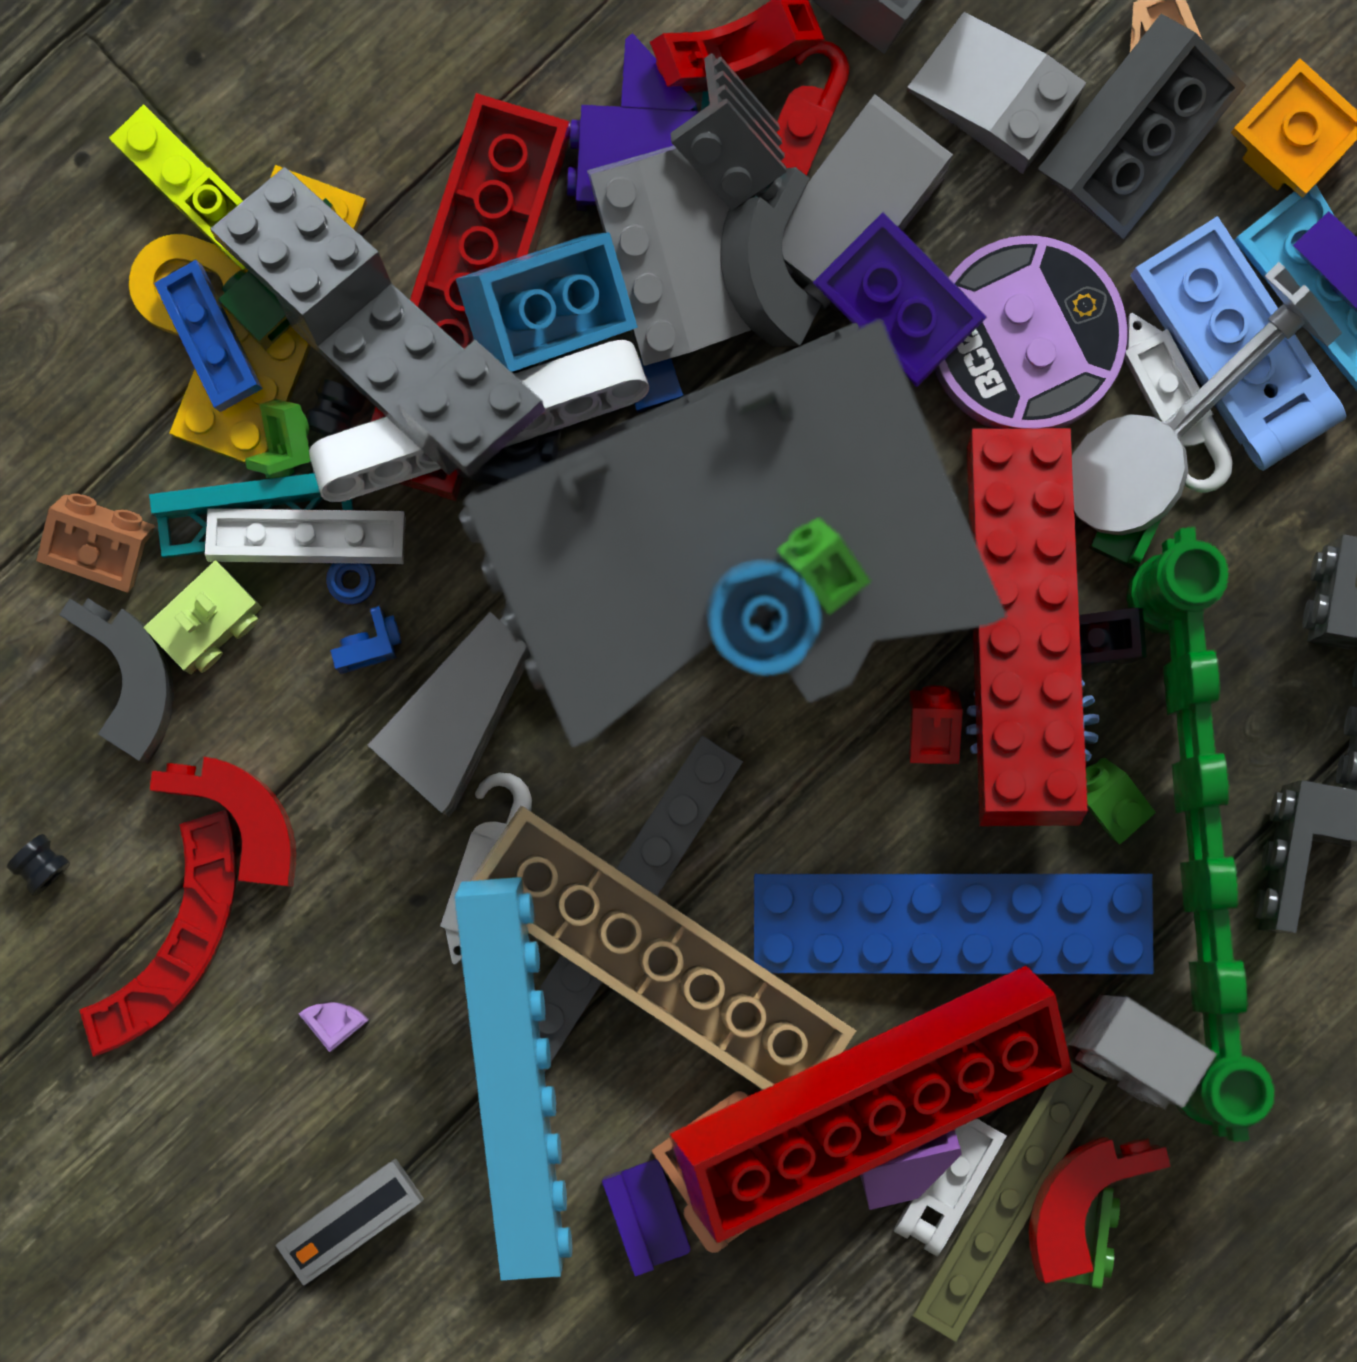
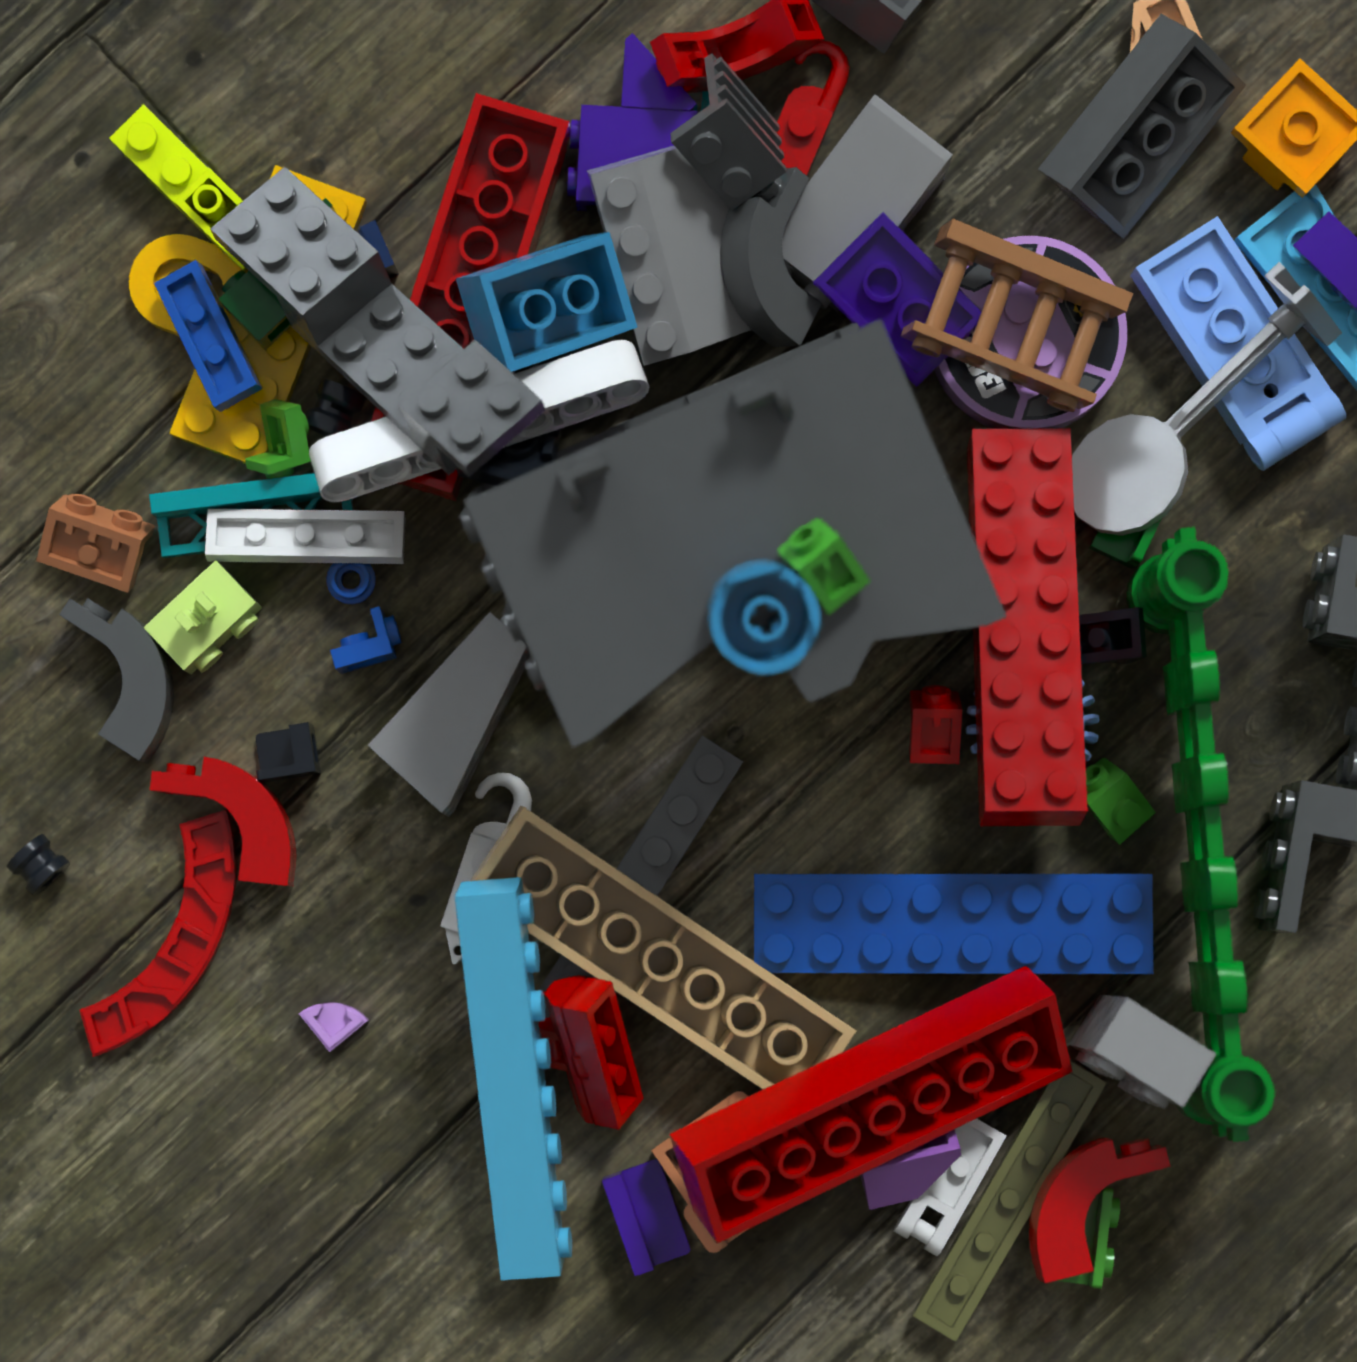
(287, 753): none -> black panel
(349, 1221): light grey slope -> none
(372, 235): none -> dark blue tile
(592, 1048): none -> red piece
(662, 385): blue tile -> none
(997, 89): light grey slope -> none
(1053, 285): none -> medium nougat fence
(1167, 387): white plate -> none

